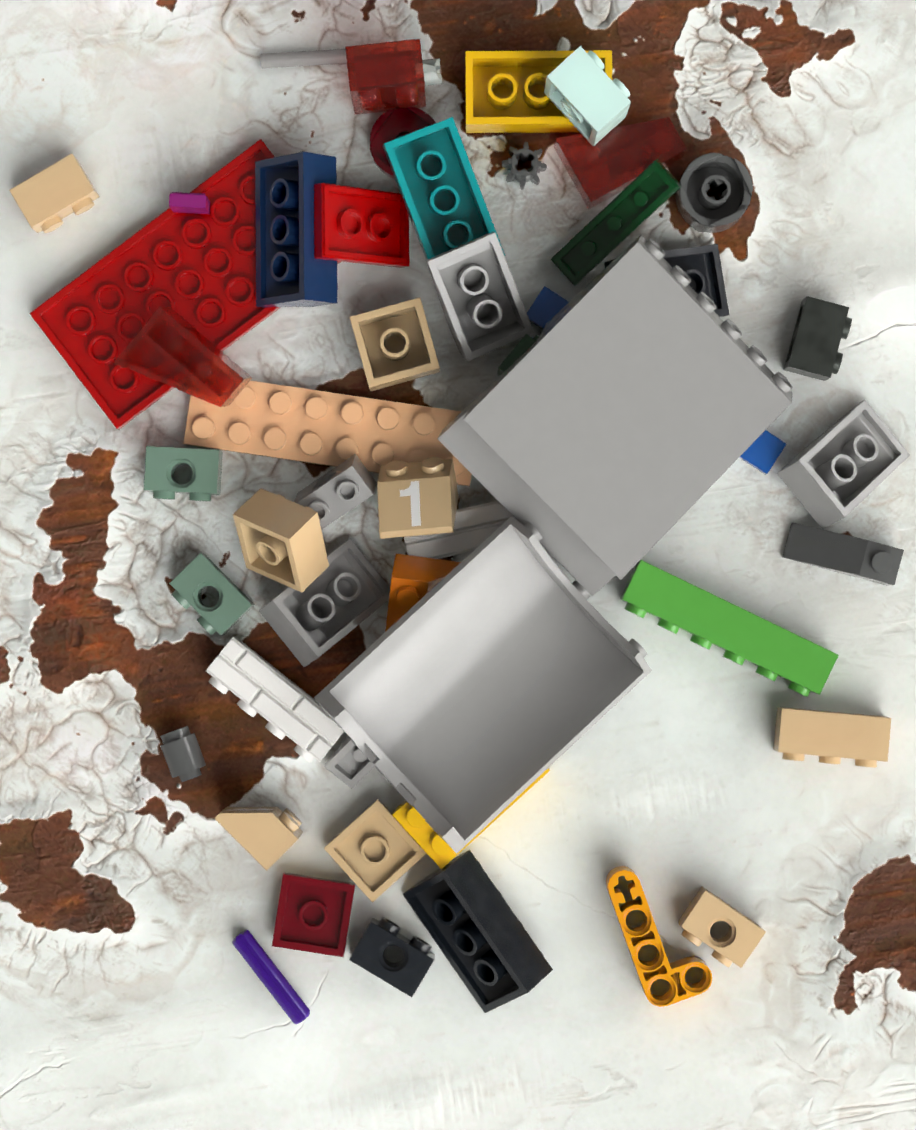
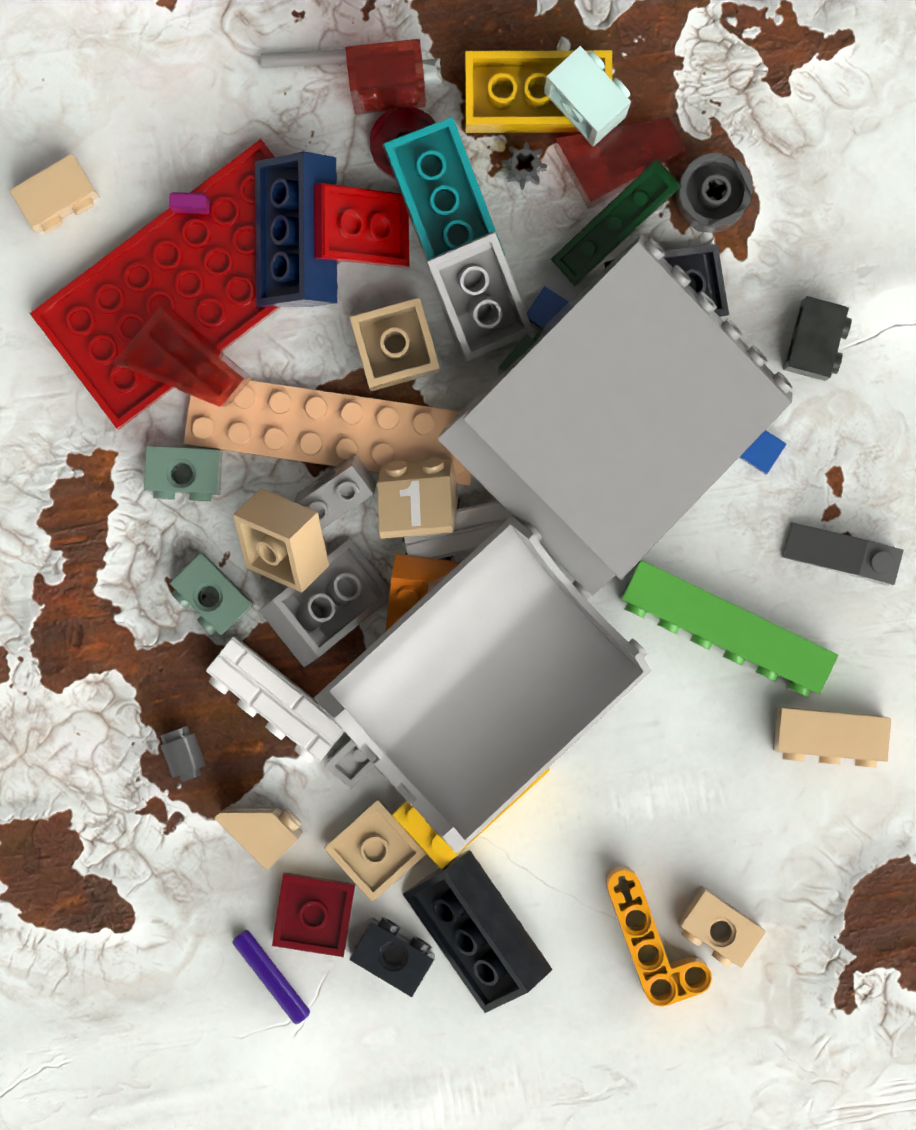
(843, 465): light grey slope -> none

